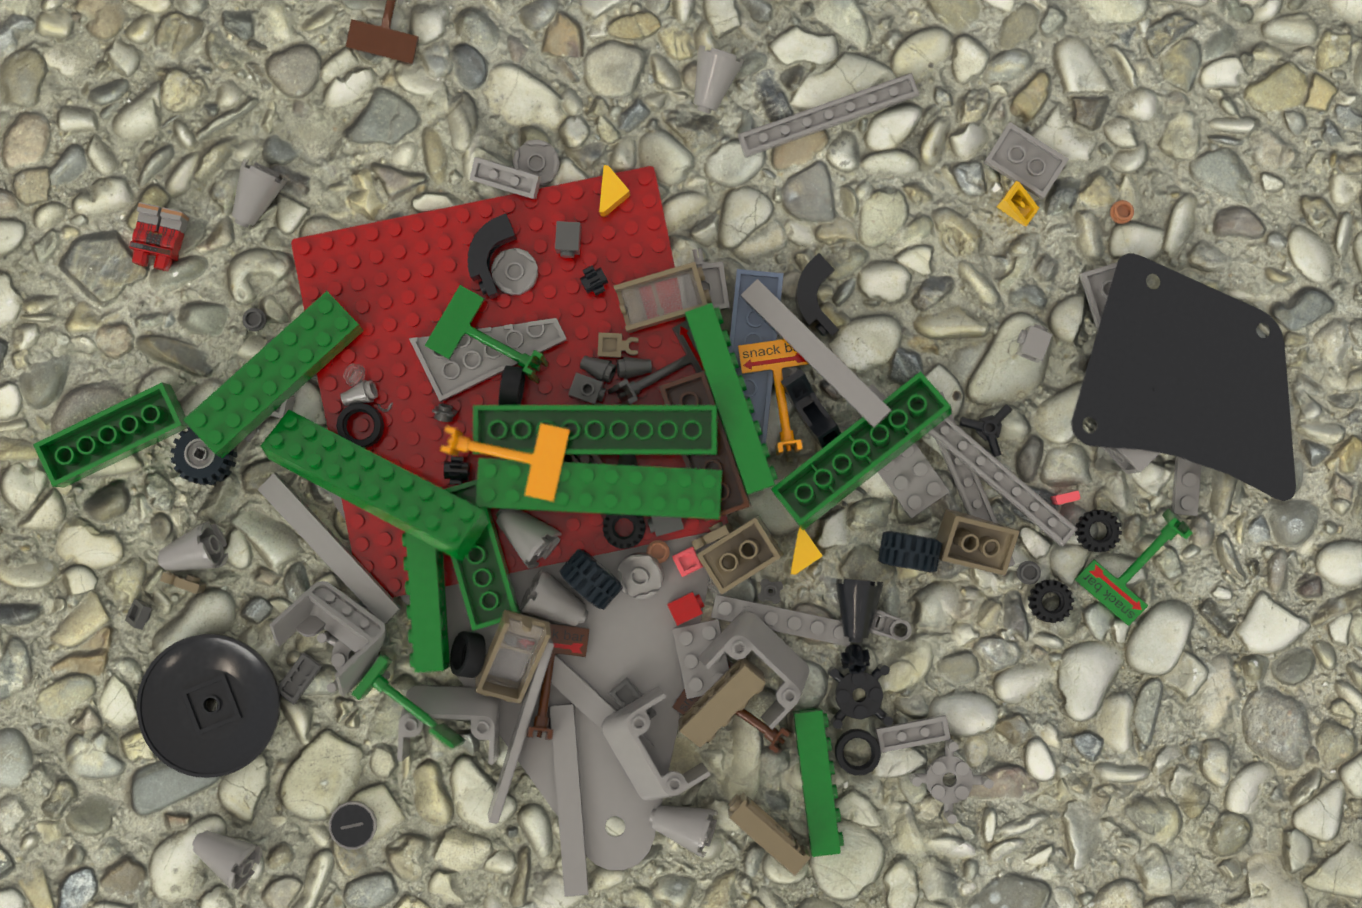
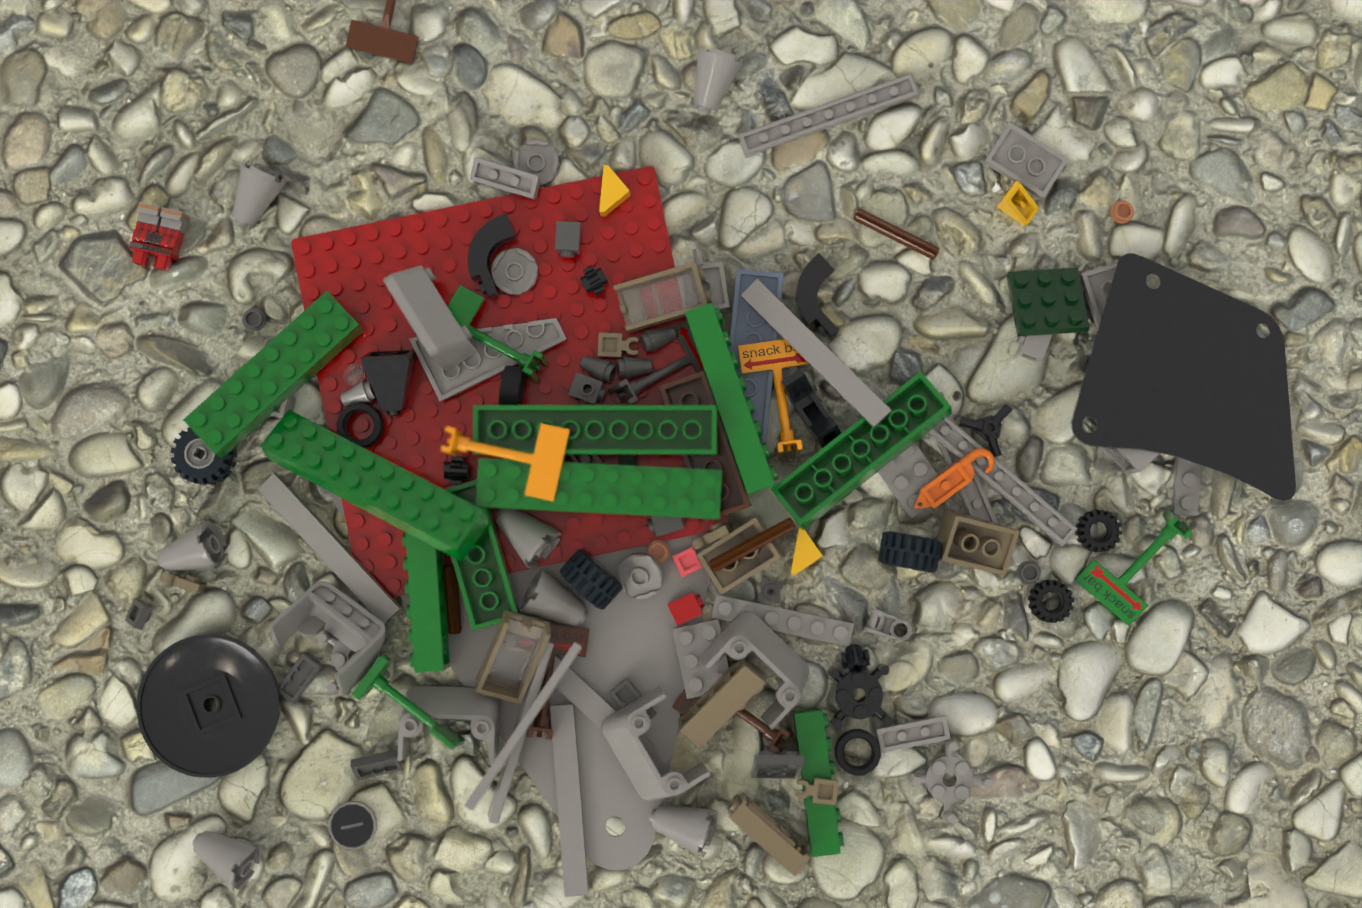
(111, 435): green brick -> none
(376, 765): none -> dark grey plate
(390, 377): none -> black slope
(430, 316): none -> light grey windscreen
(444, 412): dark grey plate -> none
(452, 600): none -> reddish brown axle
(467, 654): black tyre -> none
(523, 726): none -> light grey tile
(623, 542): black tyre -> none
(657, 338): none -> dark grey cone
(752, 544): none -> reddish brown axle
(777, 766): none -> dark grey plate
(822, 790): none -> dark tan plate
(857, 606): black cone -> none
(896, 233): none -> reddish brown axle
(951, 479): none -> orange plate
(1047, 302): none -> dark green plate
(1065, 497): coral tile -> none

